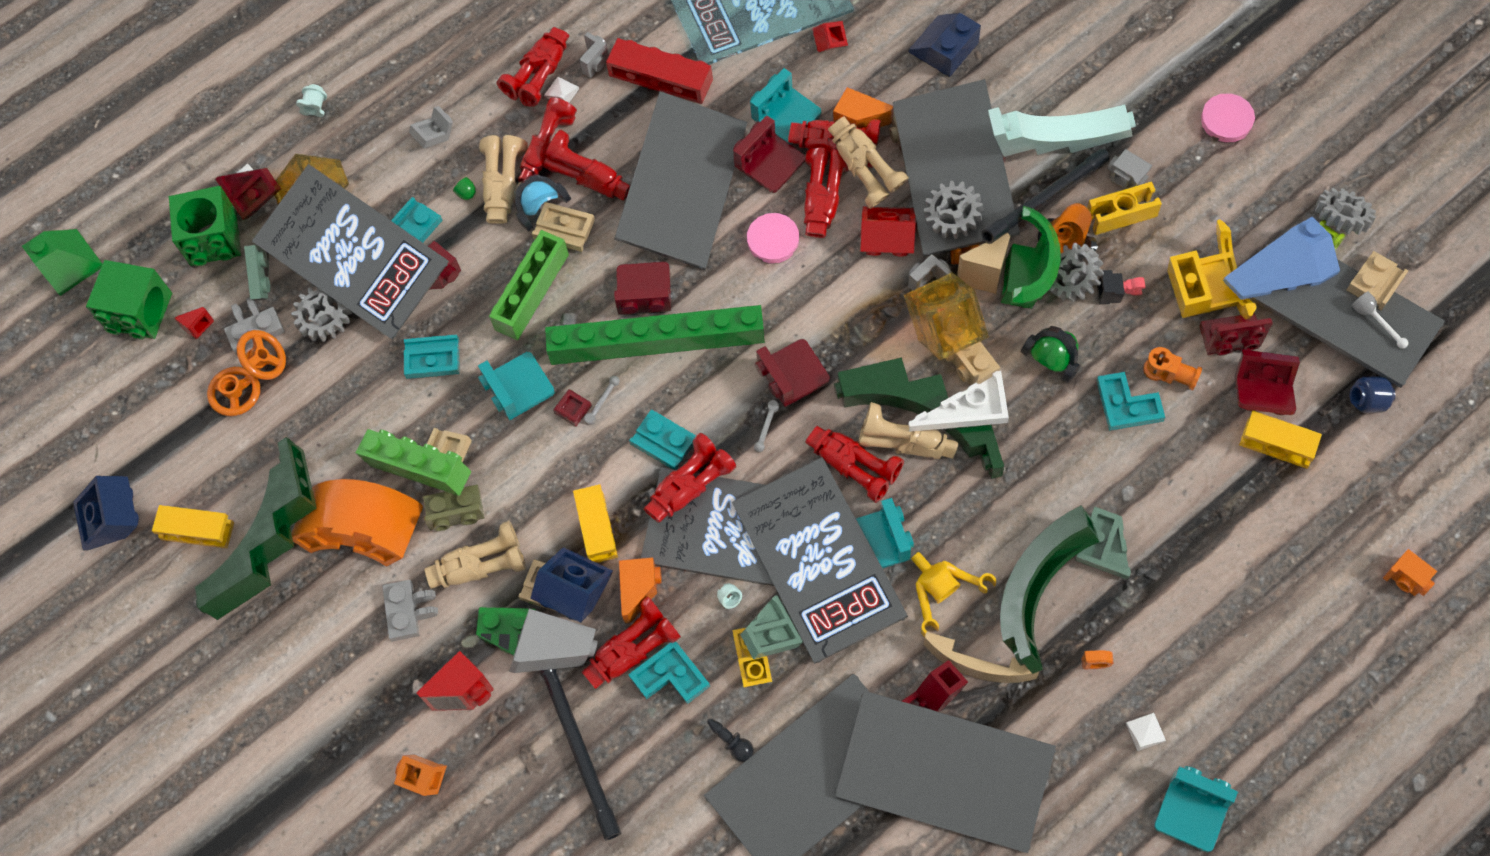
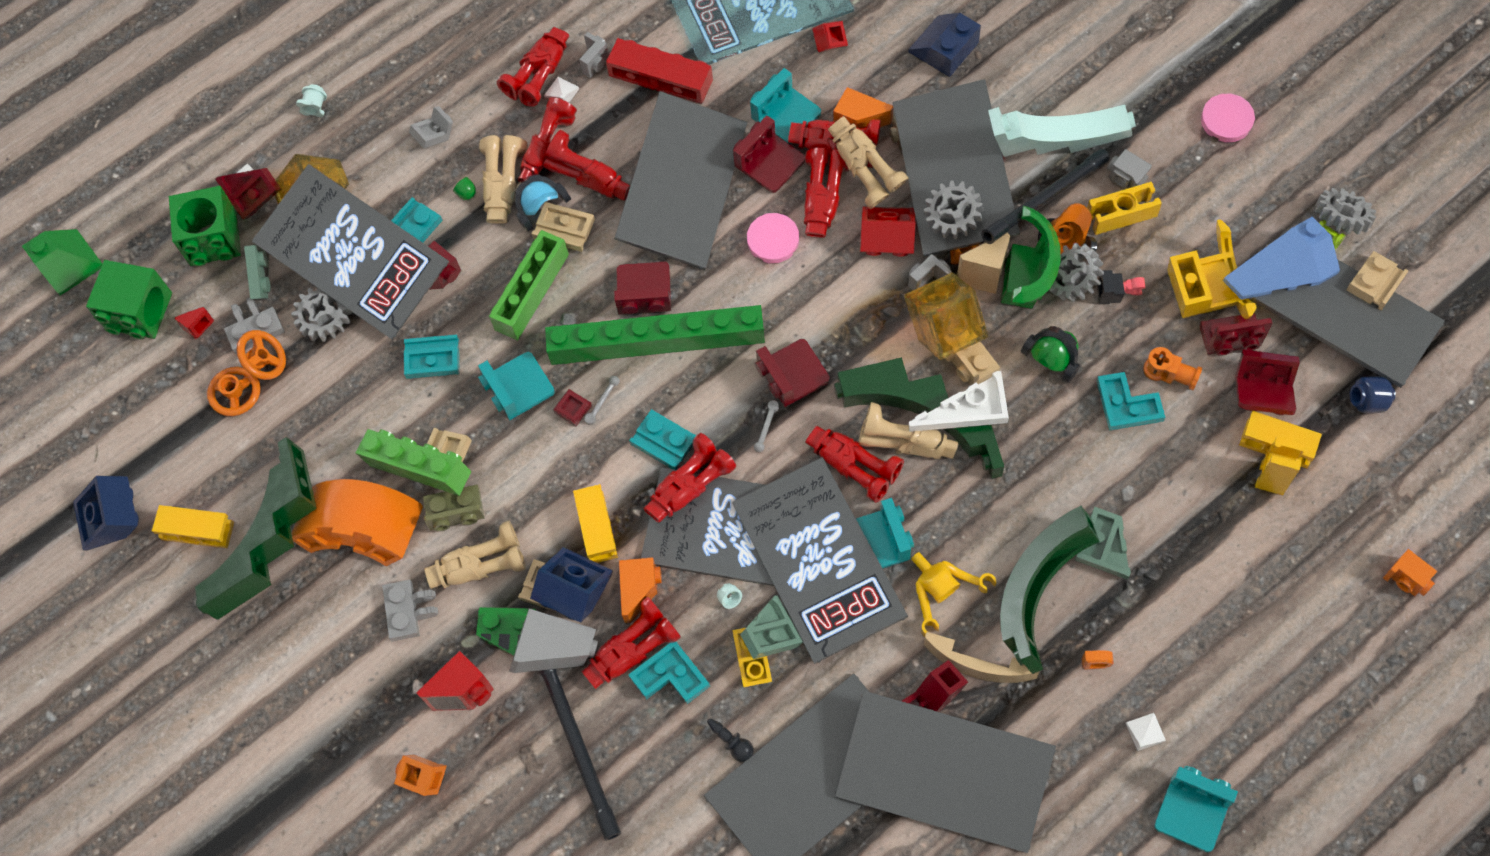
(1280, 465): none -> yellow piece
(1367, 305): hinge -> none

